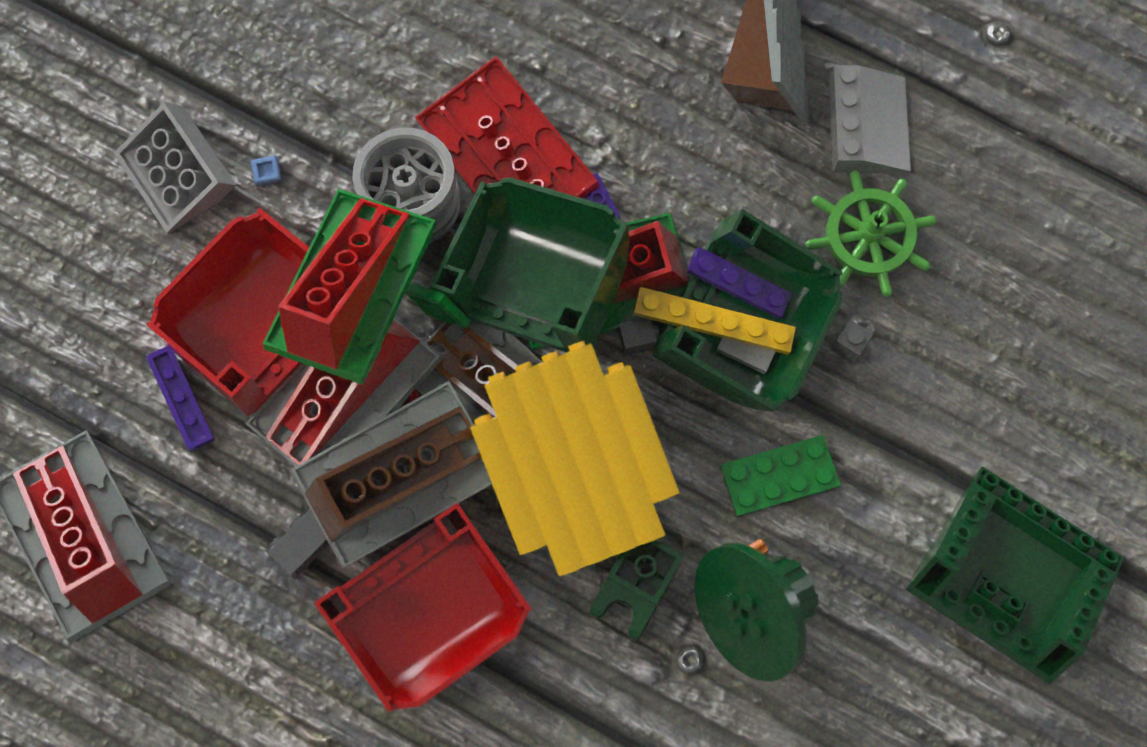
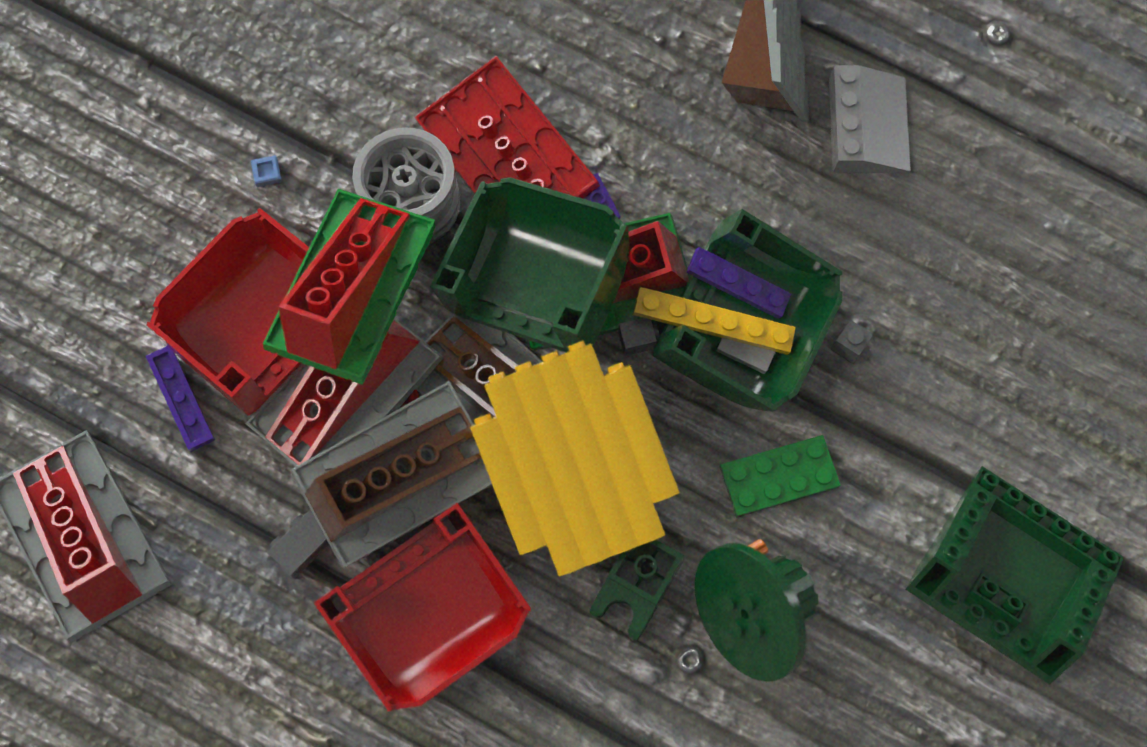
(174, 167): light grey slope -> none
(437, 305): green tile -> none
(871, 232): bright green piece -> none

